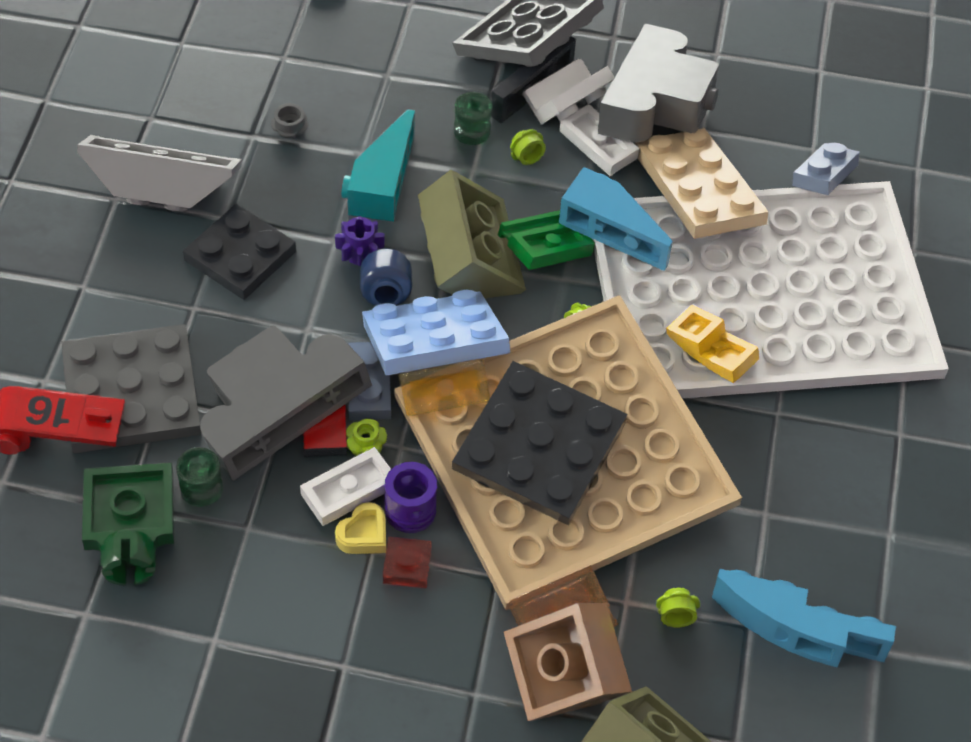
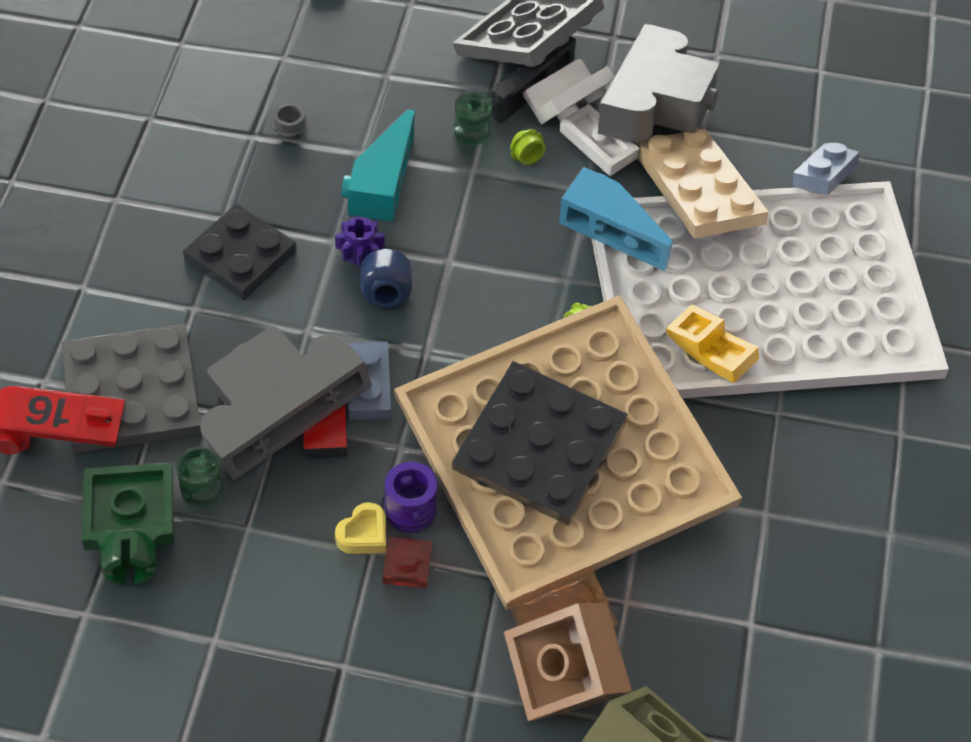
(156, 173): light grey wedge -> none
(346, 486): white plate -> none
(358, 444): lime plate -> none
(434, 332): light blue plate -> none
(444, 387): clear yellow slope -> none
(463, 238): olive slope -> none
(543, 241): green plate -> none
(678, 607): lime plate -> none
(781, 616): dark azure slope -> none

